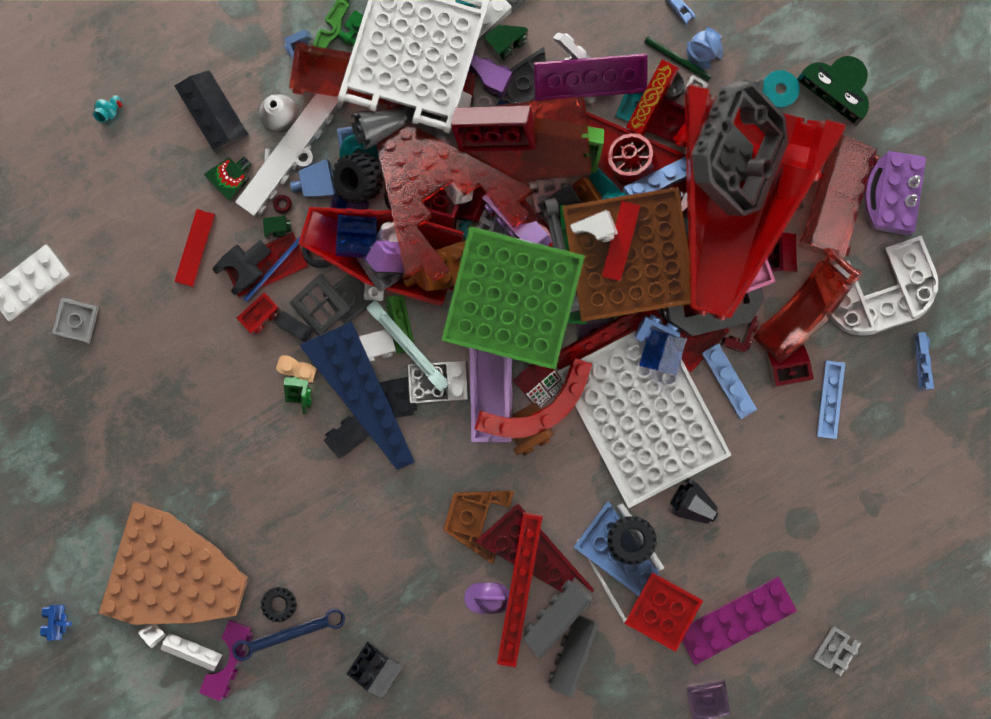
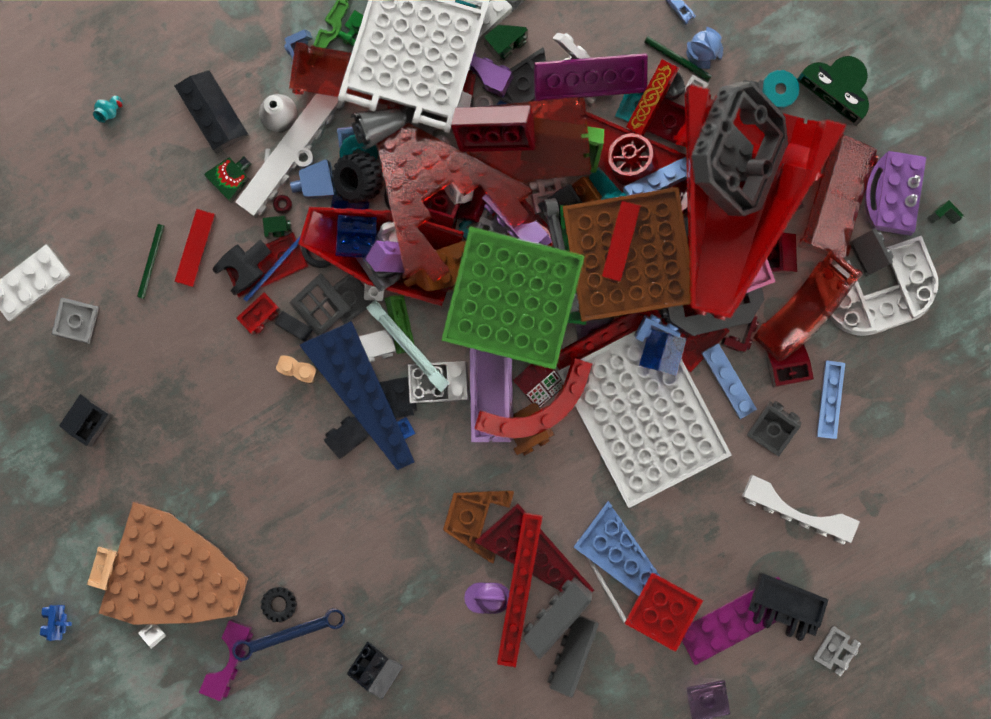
(85, 420): none -> black slope
(102, 568): none -> light nougat hinge
(150, 261): none -> dark green bar
(191, 652): white plate -> none
(298, 392): green bracket -> none
(406, 428): none -> blue plate
(600, 225): white arch -> none
(644, 528): black tyre -> none
(654, 559): white bar -> none
(693, 503): black cone -> none
(762, 492): none -> white arch
(775, 427): none -> dark grey plate
(791, 605): none -> black hinge
(871, 252): none -> dark grey slope
(923, 360): medium blue wing -> none
(947, 209): none -> dark green panel

